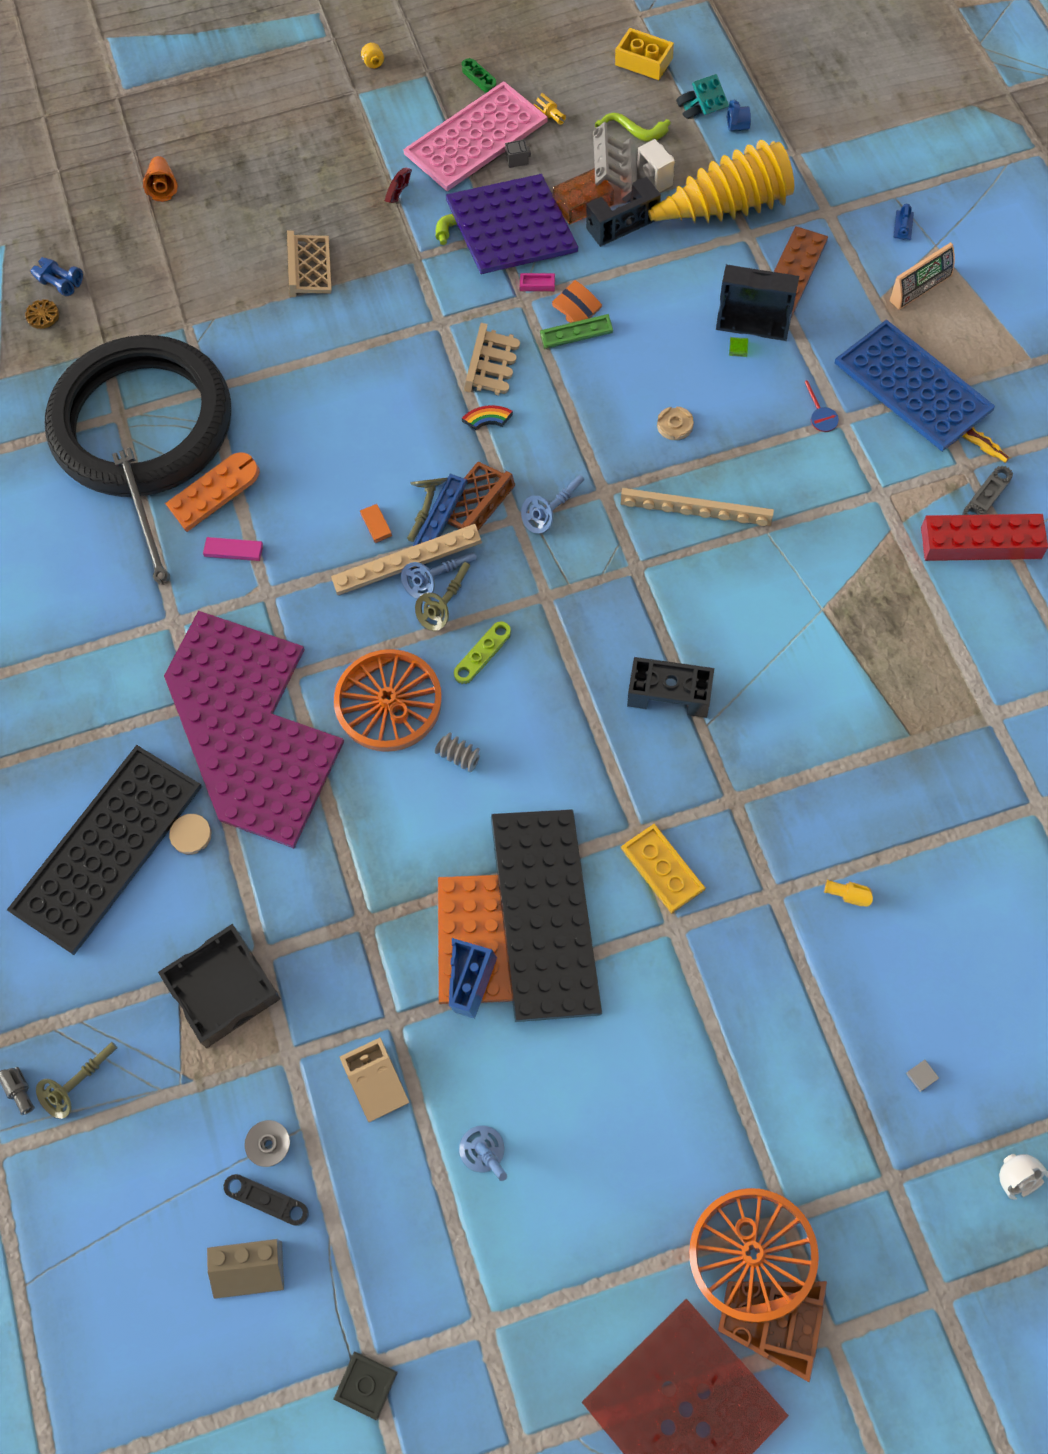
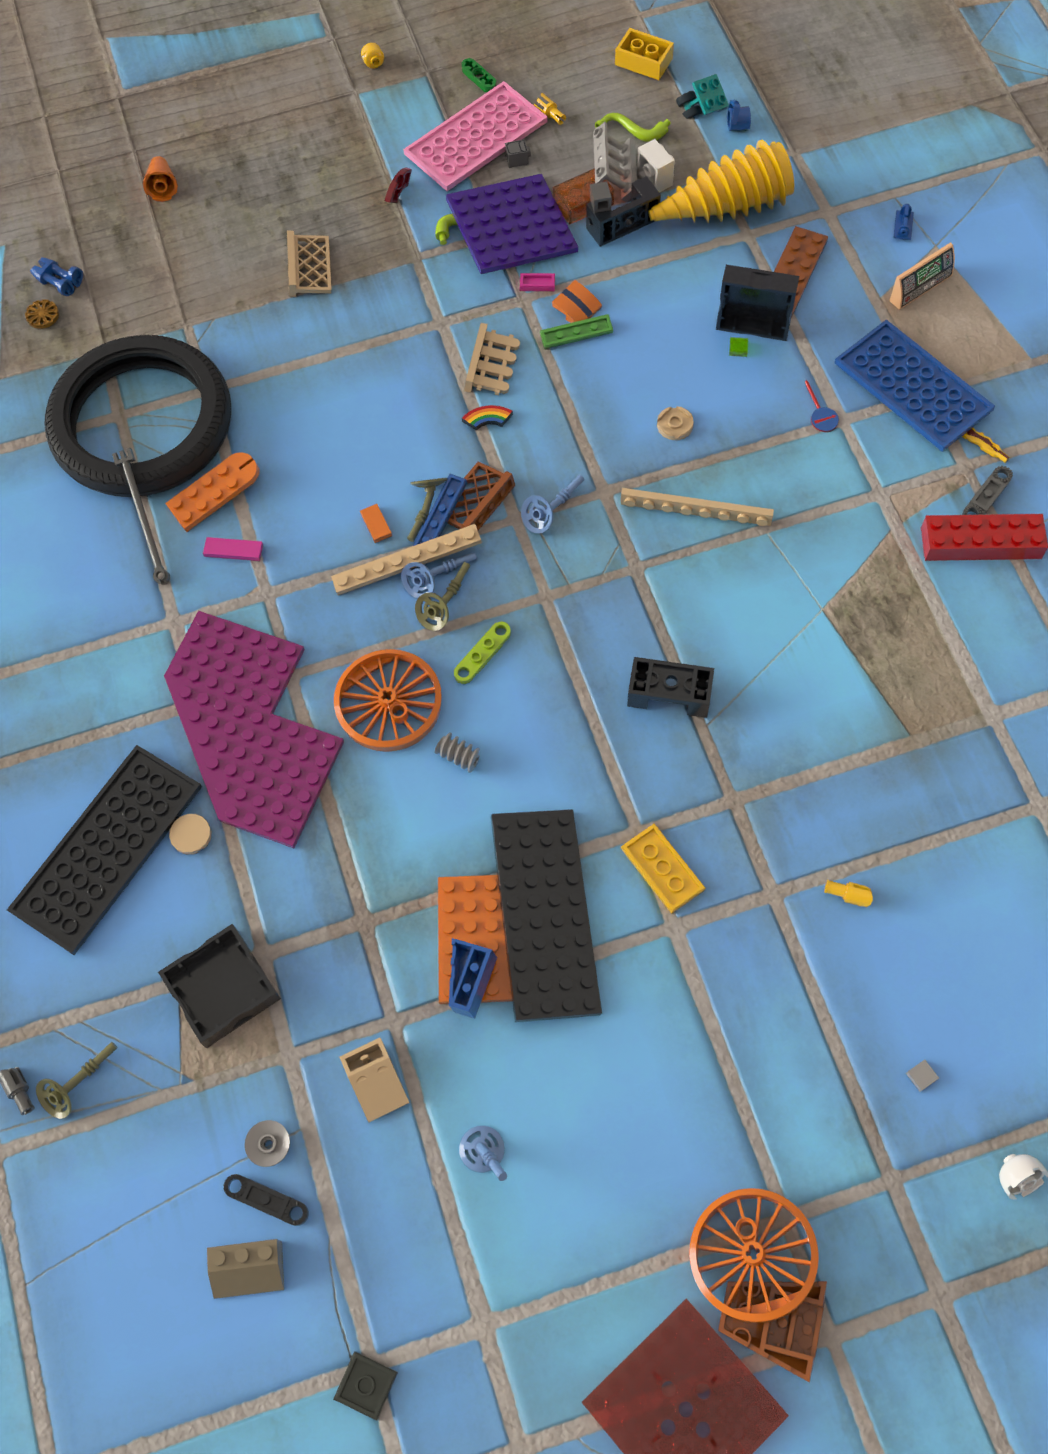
(600, 197): none -> dark grey brick

